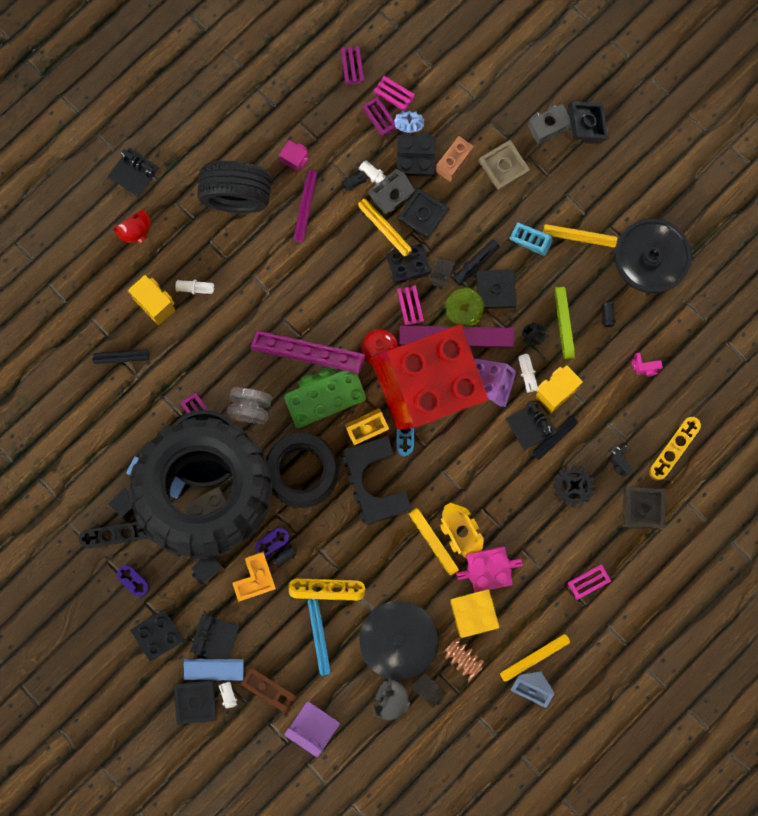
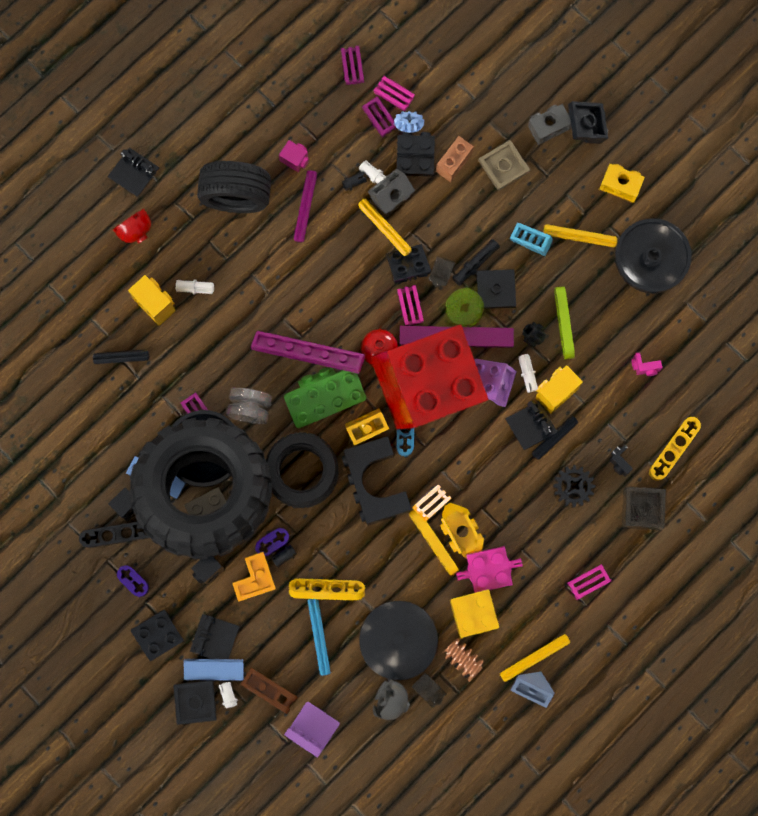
(423, 213): black plate -> none
(440, 494): none -> tile
(608, 315): black pin -> none
(611, 184): none -> yellow brick

